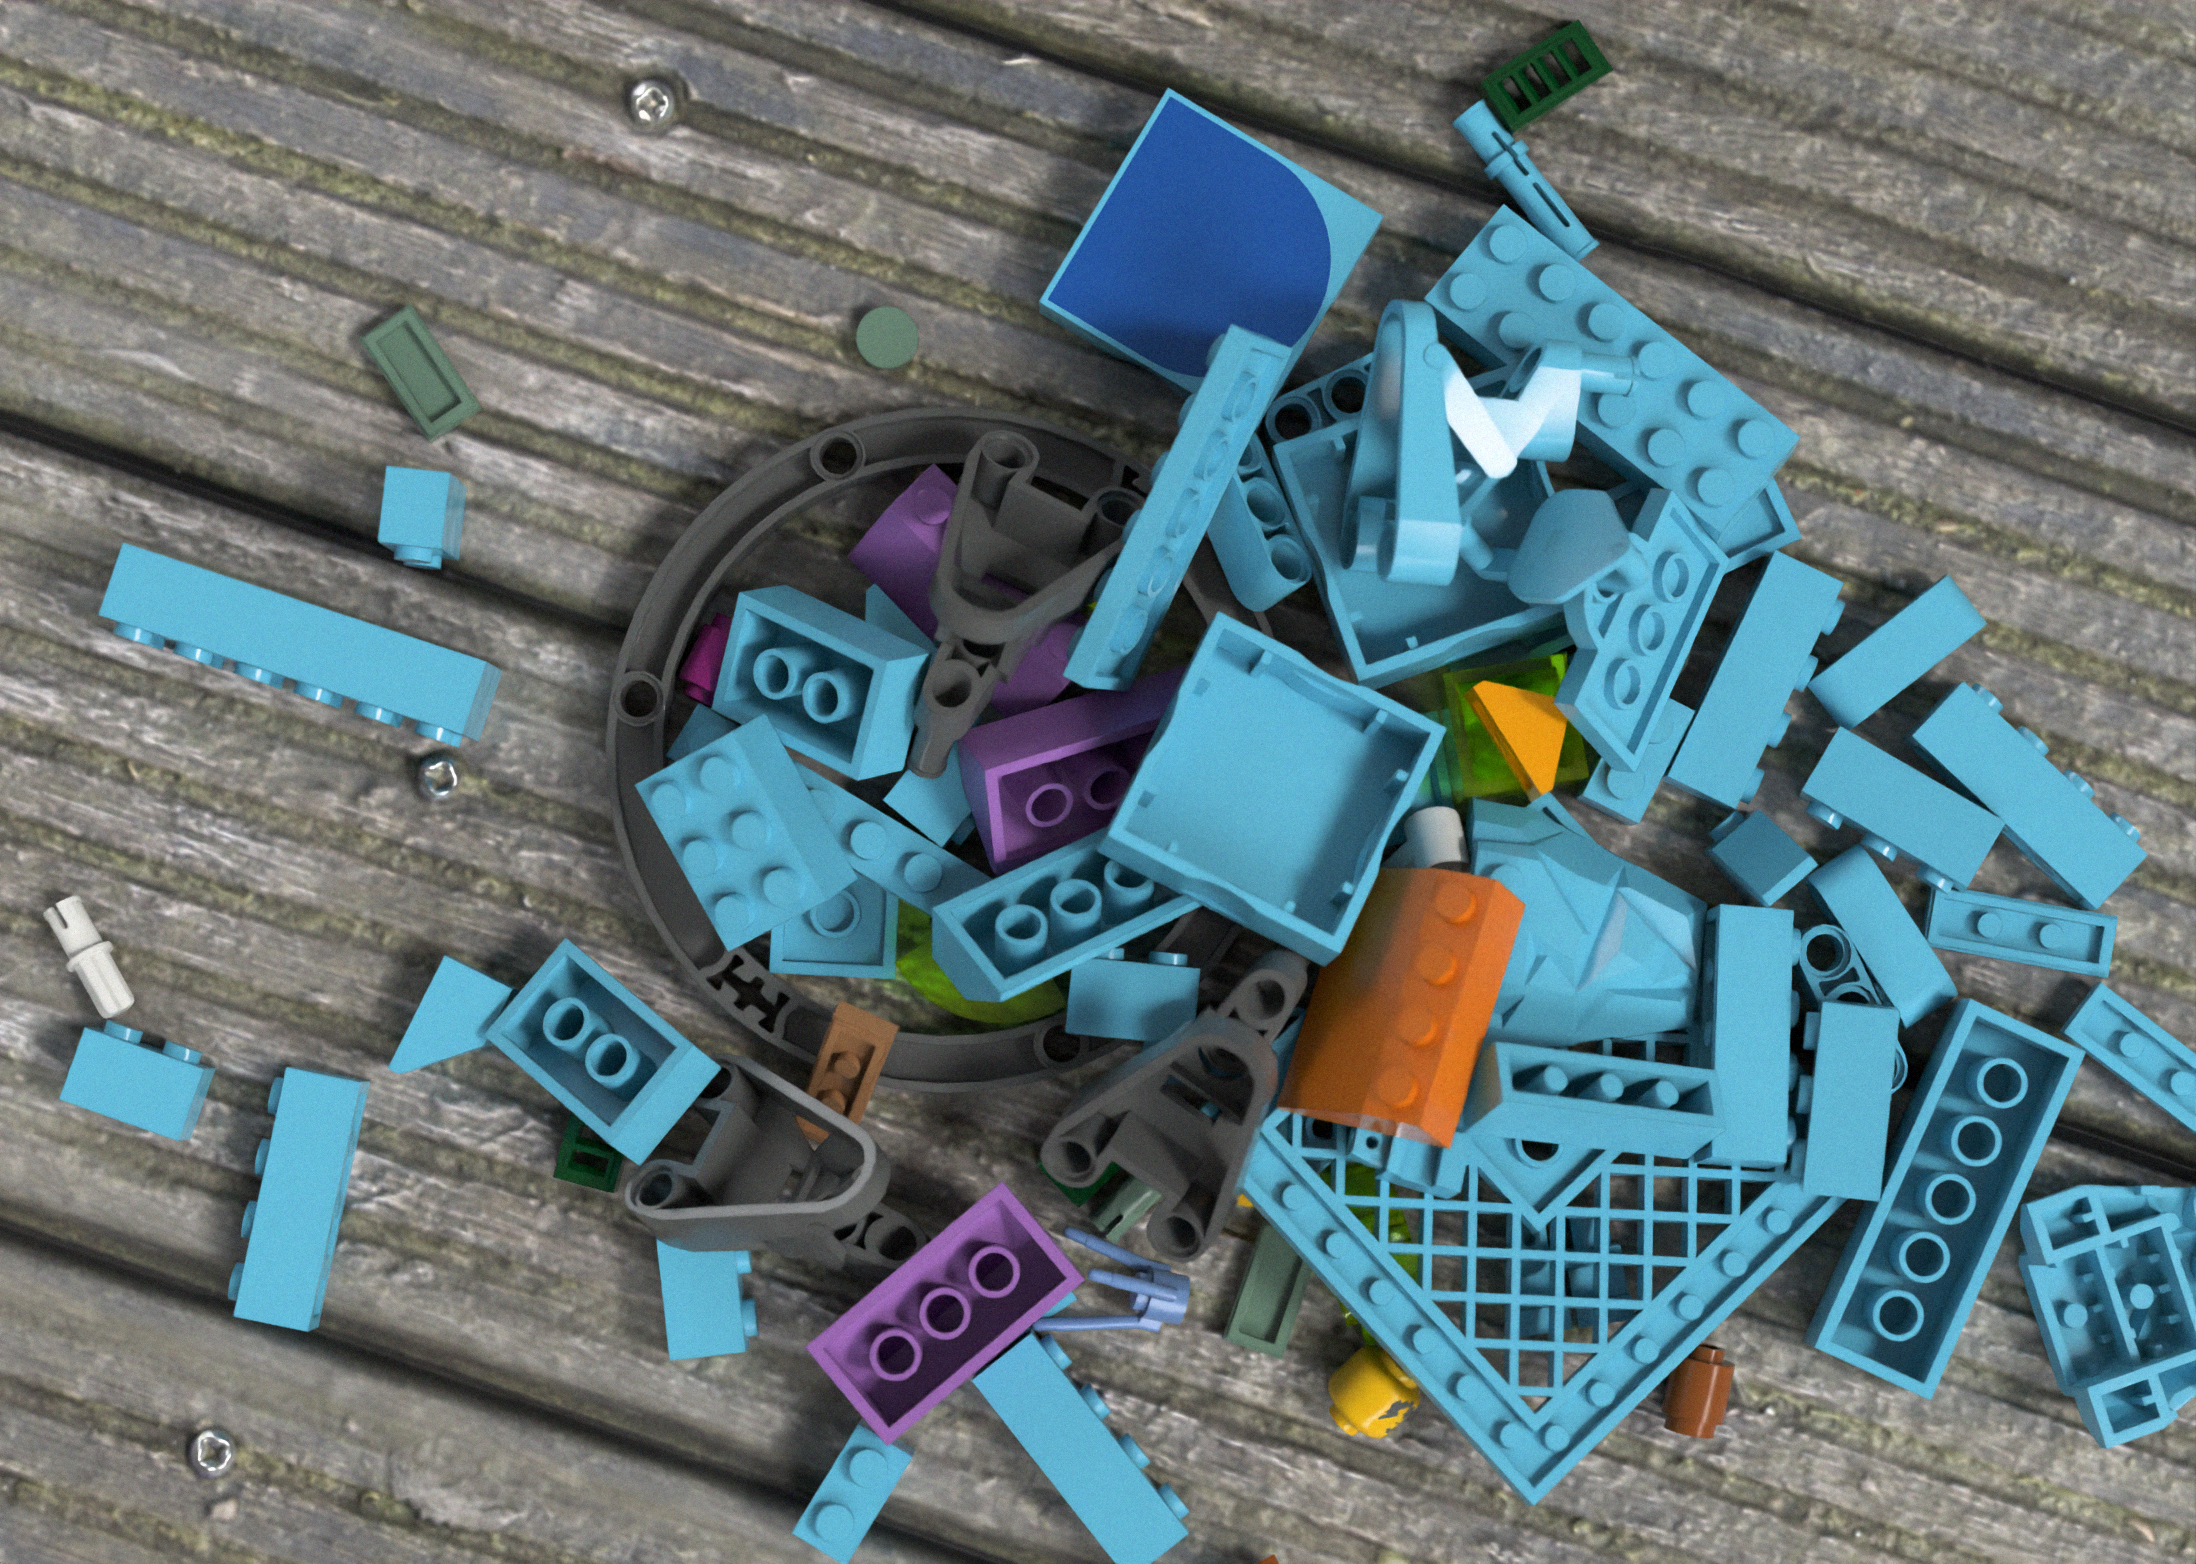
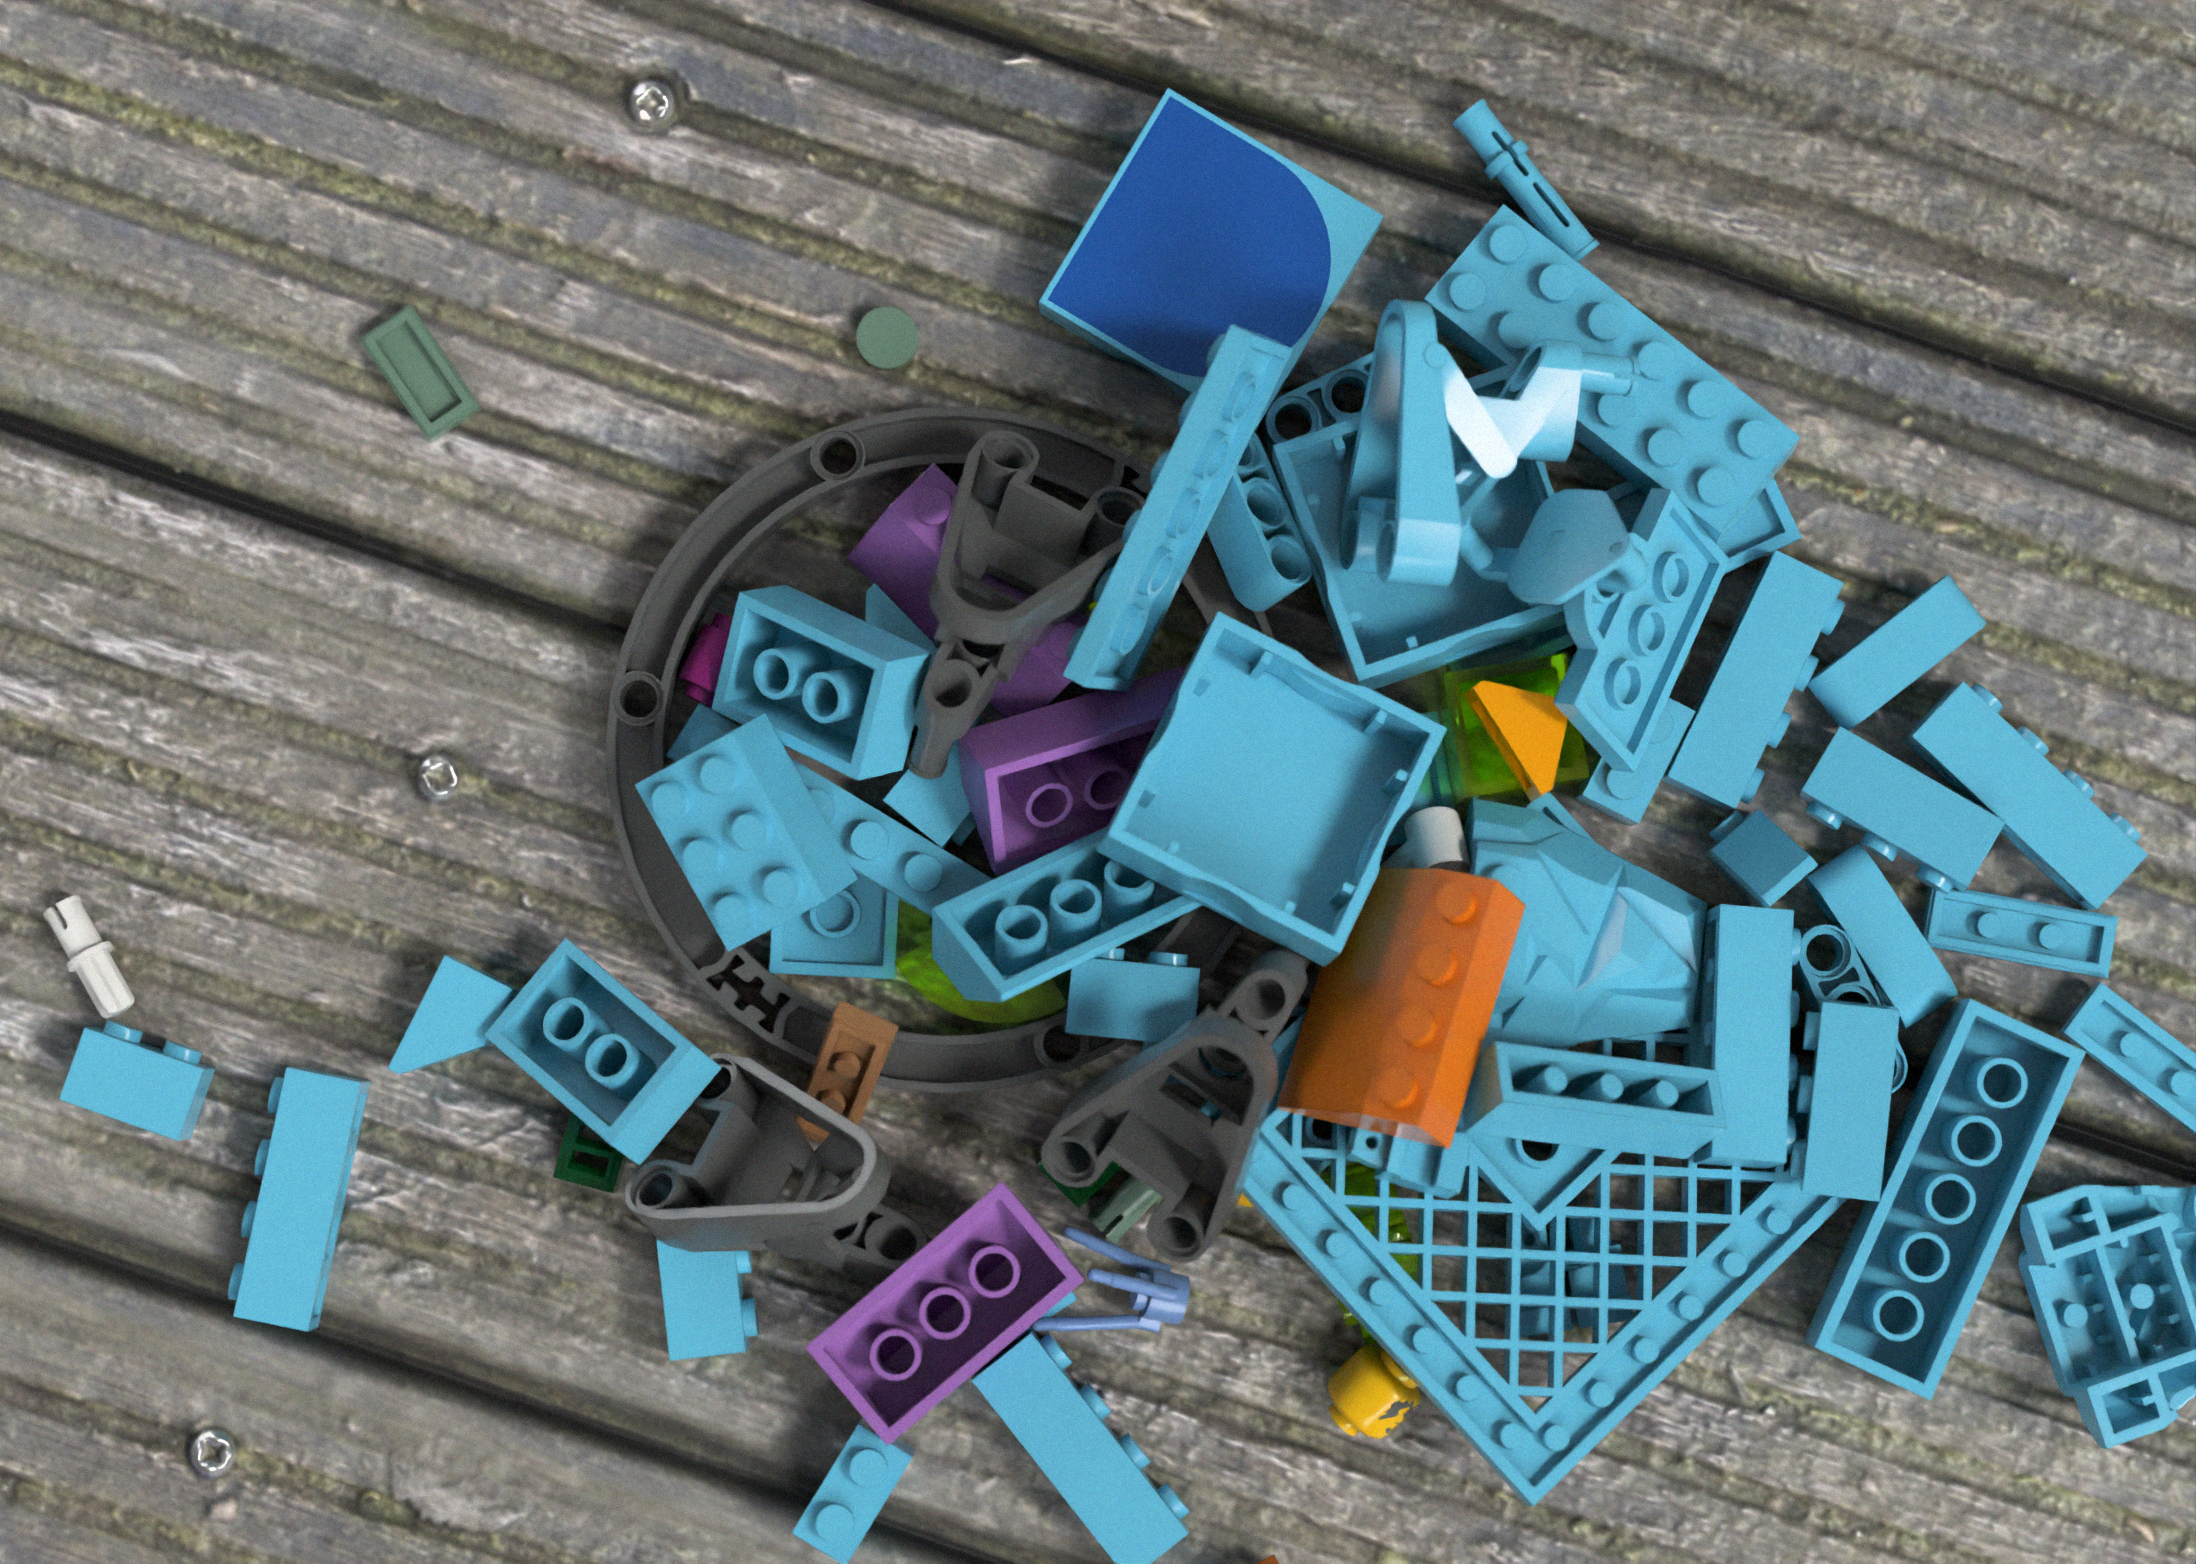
(295, 640): medium azure brick -> none
(422, 516): medium azure brick -> none
(1268, 1295): sand green tile -> none
(1503, 106): dark green slope -> none
(1698, 1392): dark orange brick -> none

